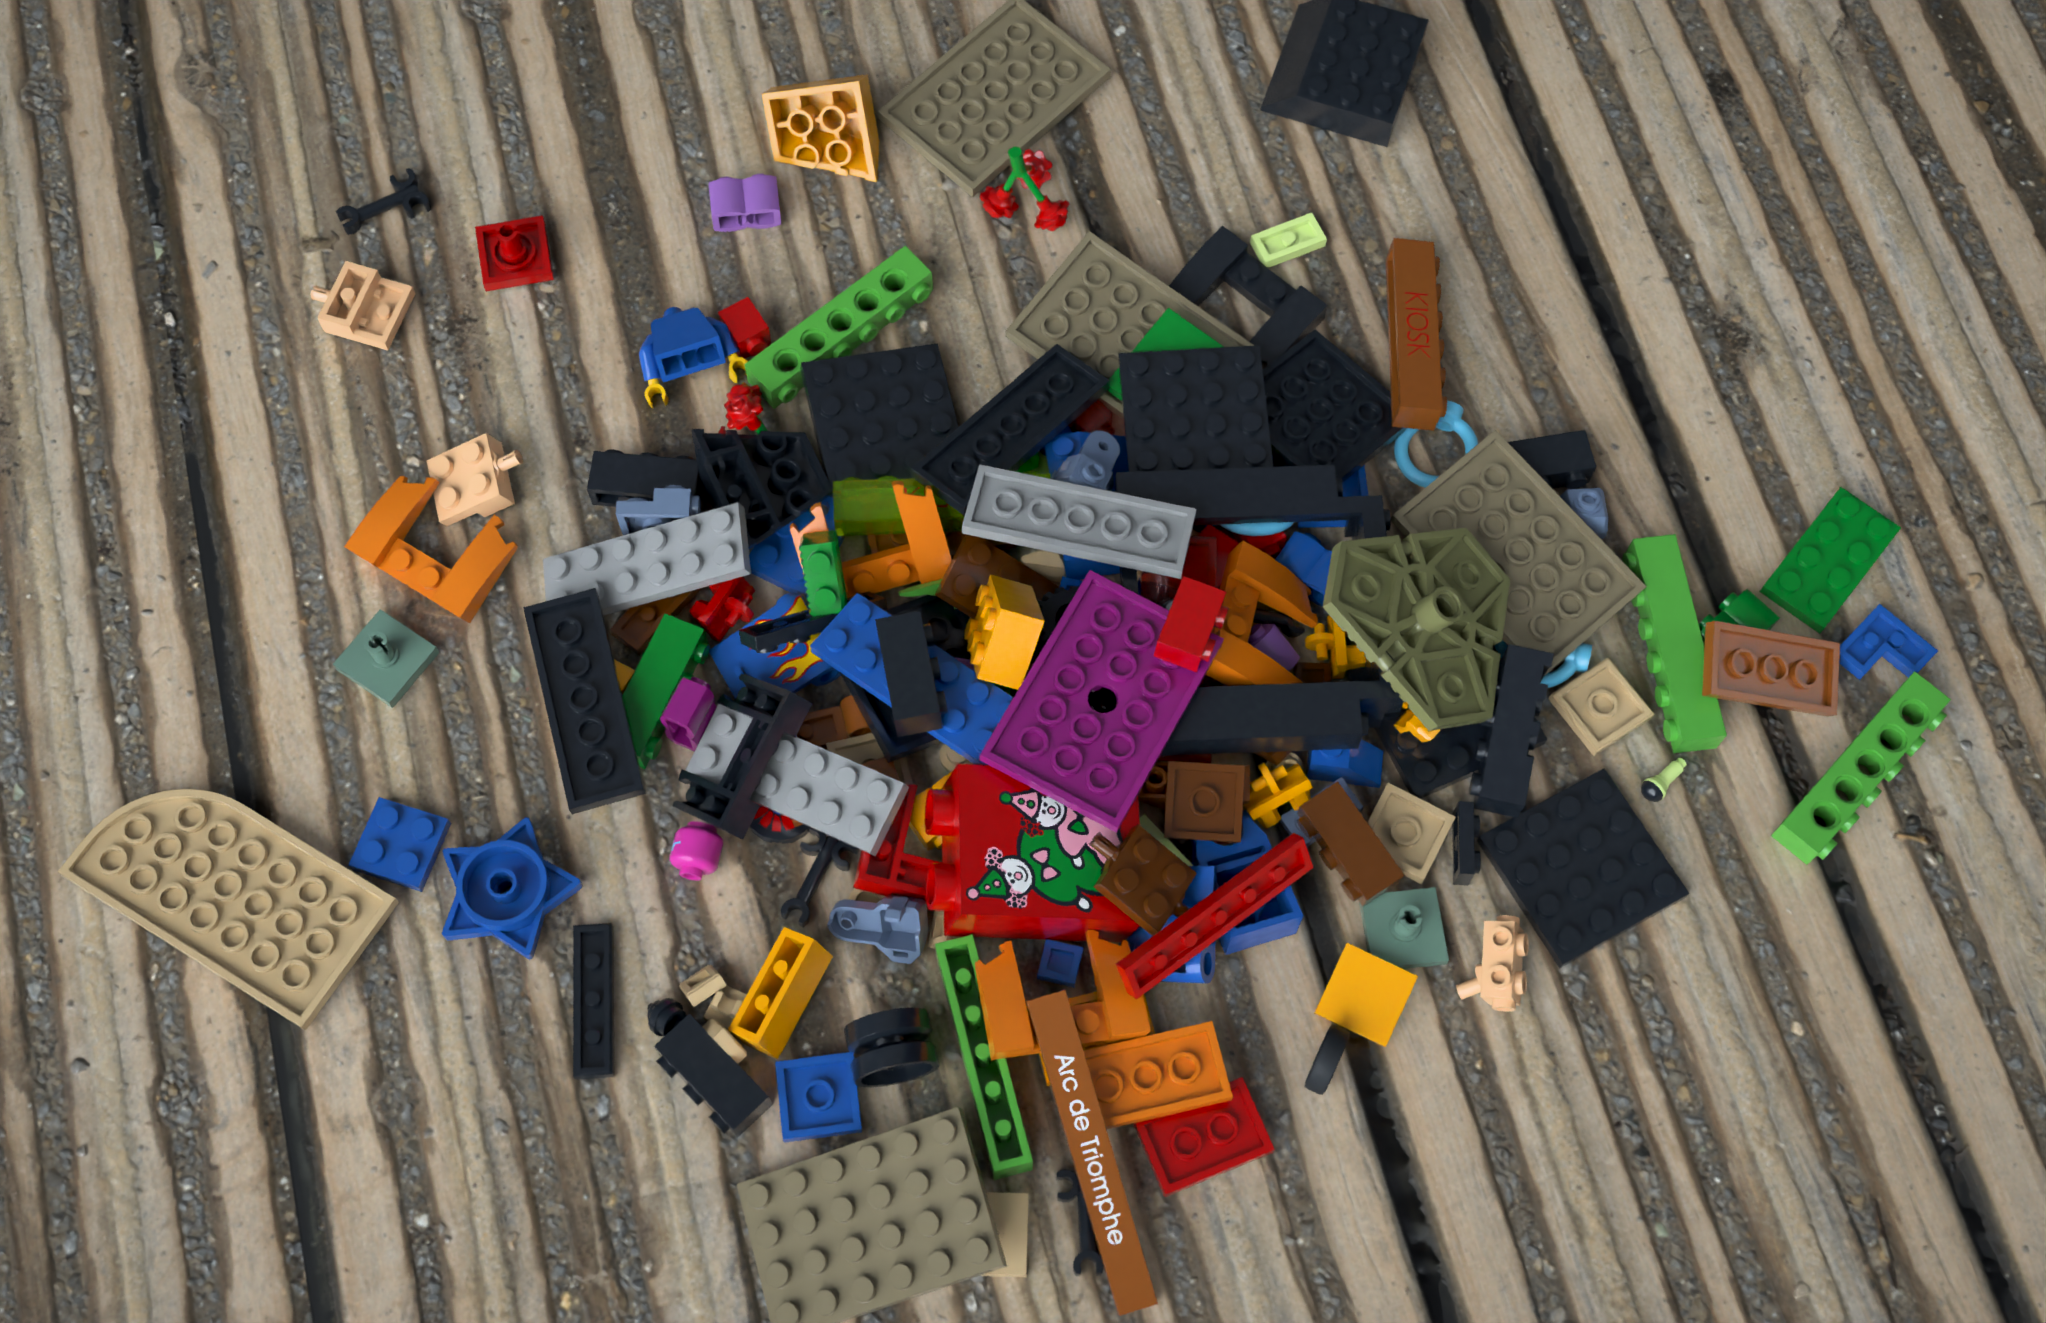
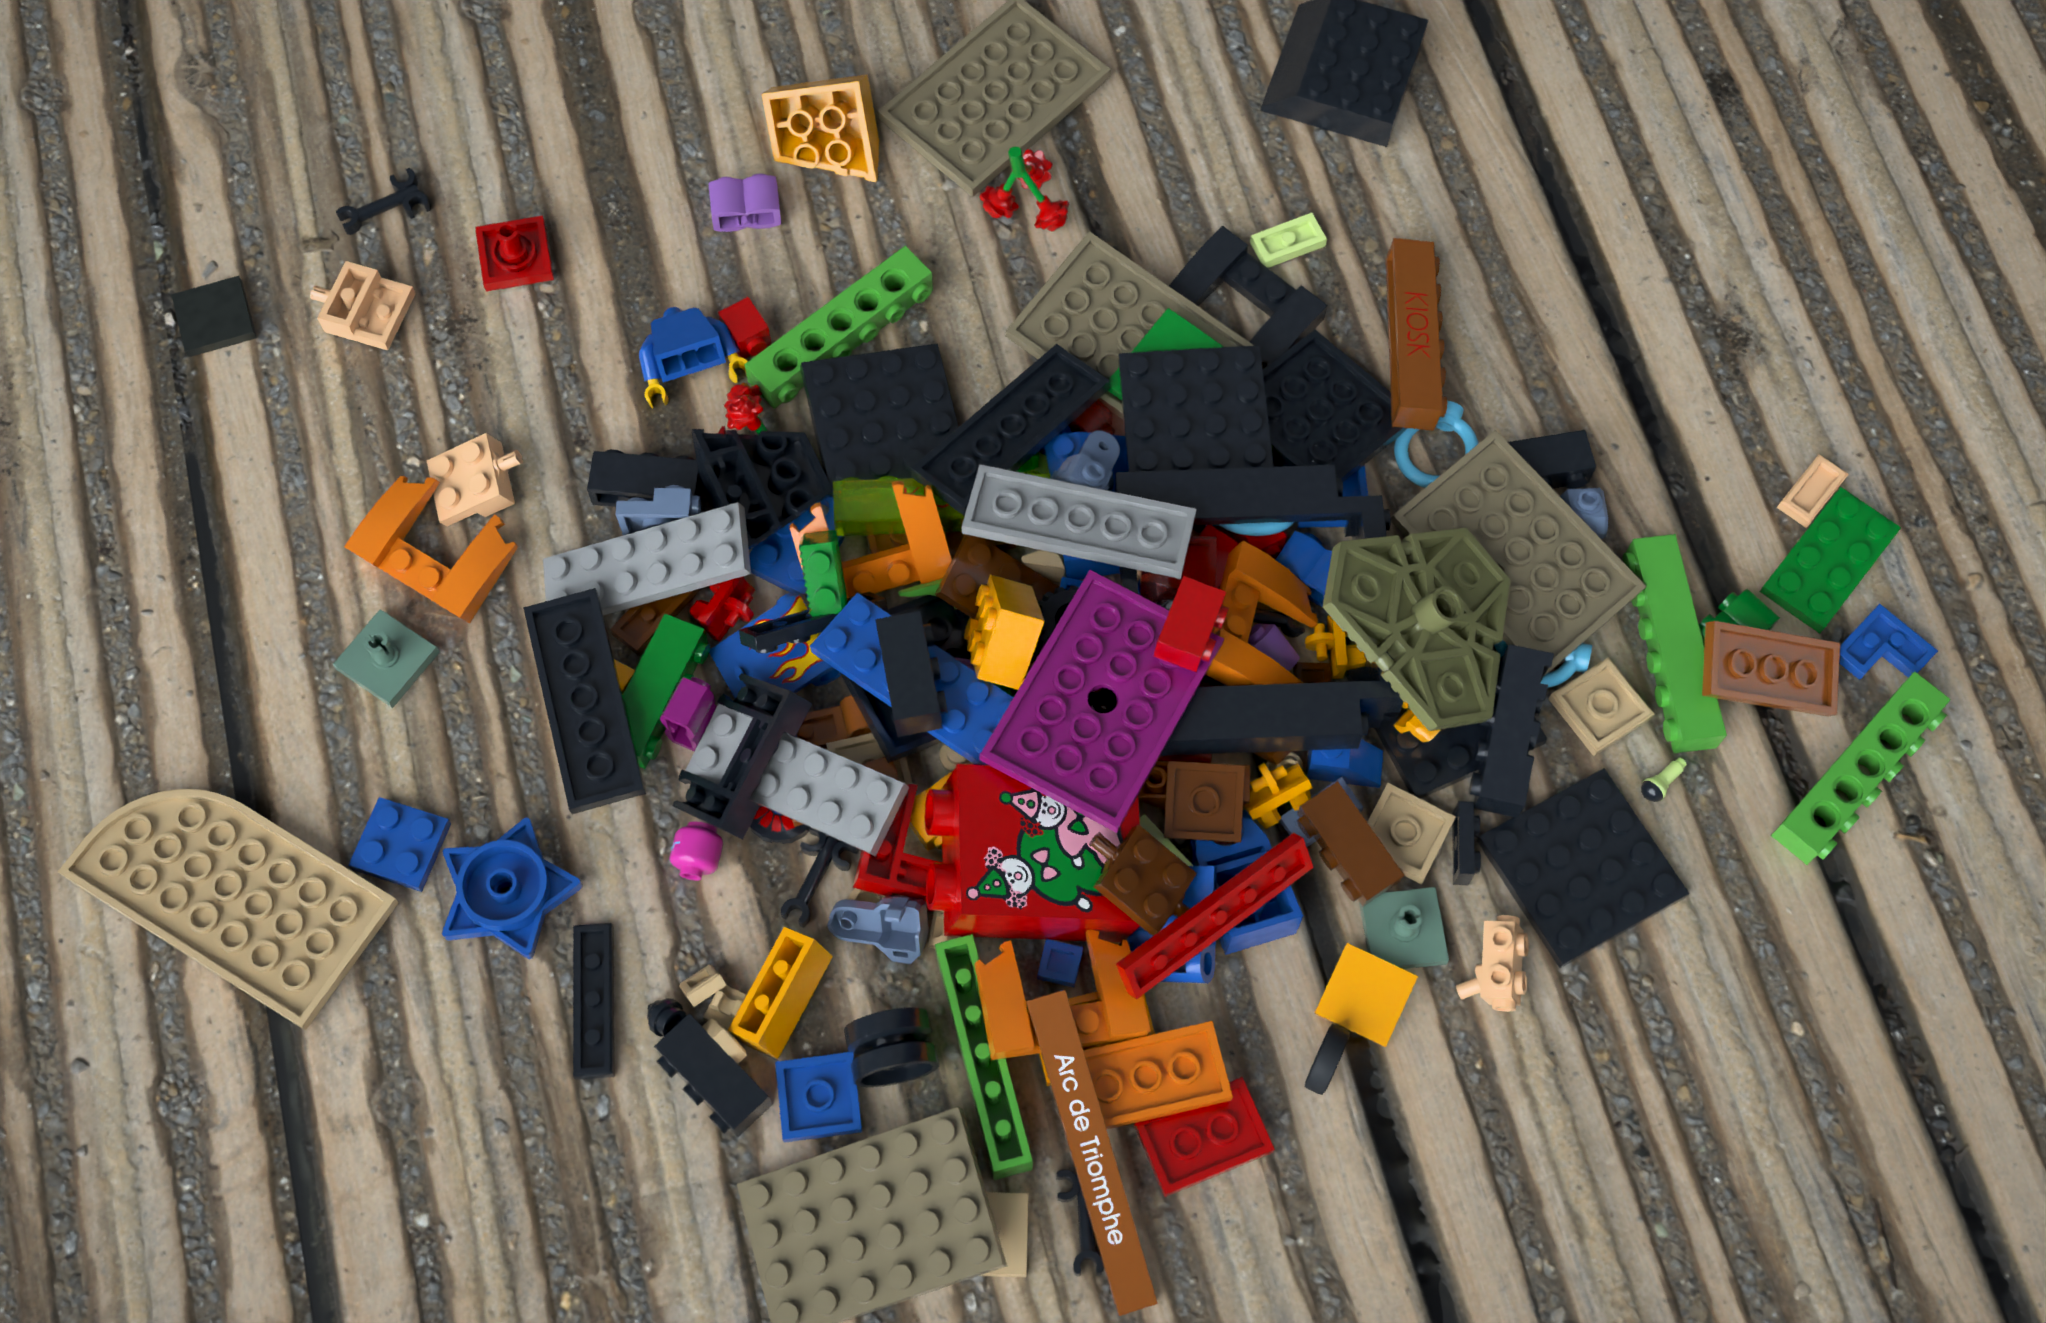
(213, 316): none -> pearl dark grey tile
(1812, 491): none -> light nougat tile

